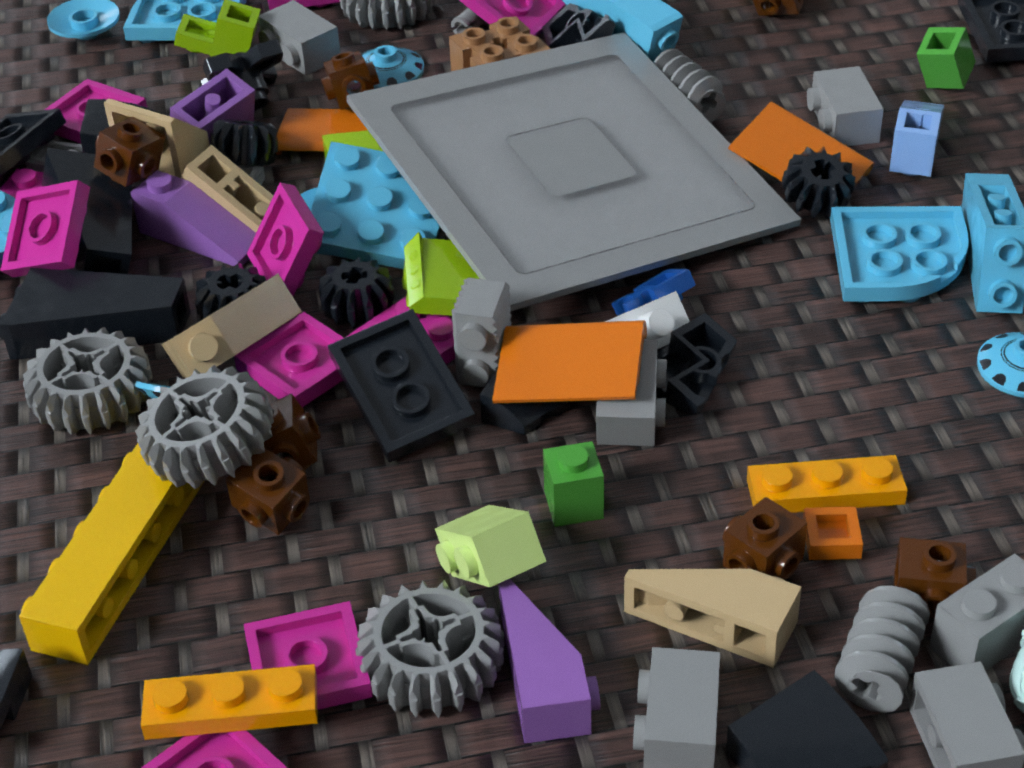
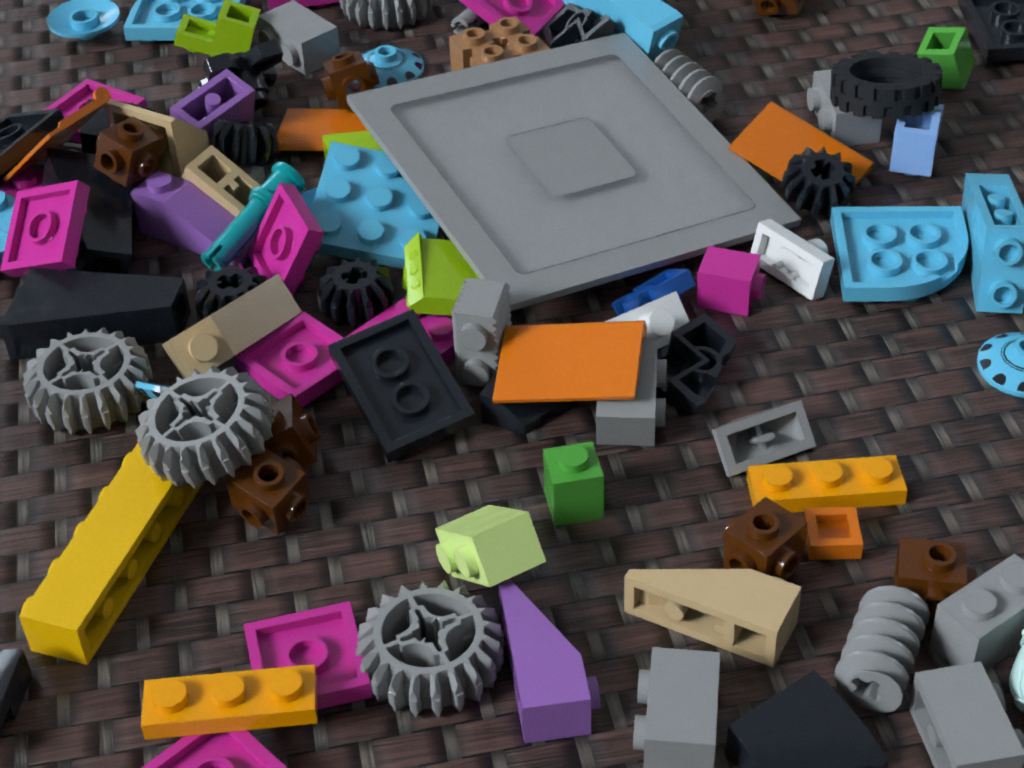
(65, 130): none -> orange piece
(247, 222): none -> teal pin
(729, 281): none -> dark pink brick
(763, 437): none -> light grey slope
(792, 259): none -> white tile
(886, 85): none -> black tyre

